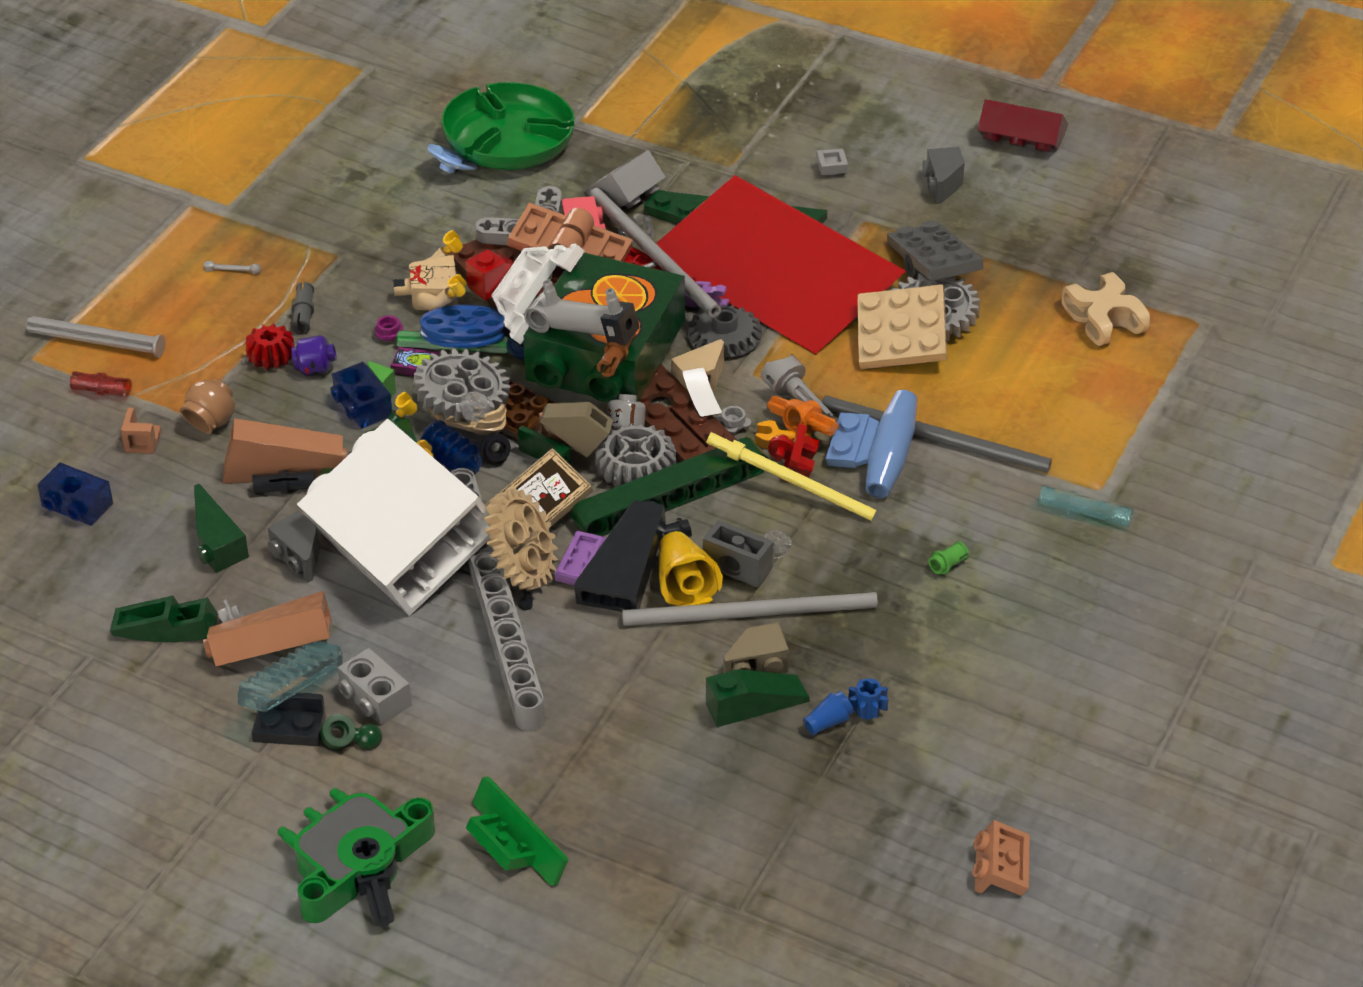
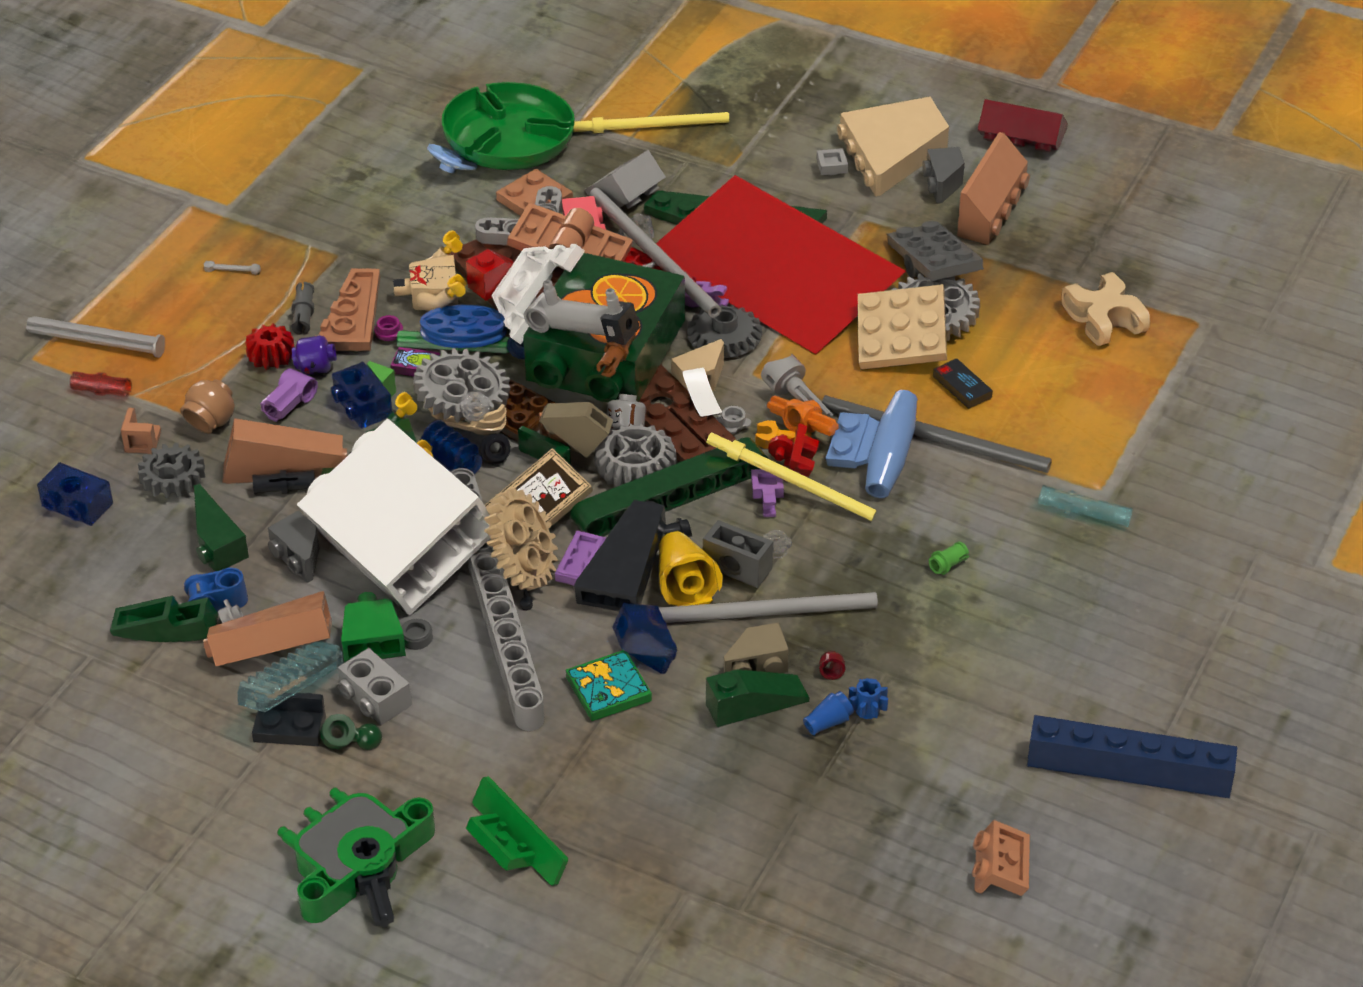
(171, 470): none -> dark grey gear
(218, 586): none -> blue piece
(291, 389): none -> medium lavender piece
(353, 314): none -> nougat wing
(373, 626): none -> green torso
(417, 634): none -> dark grey tile
(525, 189): none -> nougat plate
(598, 125): none -> light yellow bar
(608, 685): none -> tile
(645, 635): none -> clear blue slope
(768, 488): none -> medium lavender plate
(836, 668): none -> dark red hinge
(892, 139): none -> tan slope
(962, 383): none -> black tile
(992, 191): none -> nougat slope
(1132, 756): none -> dark blue brick

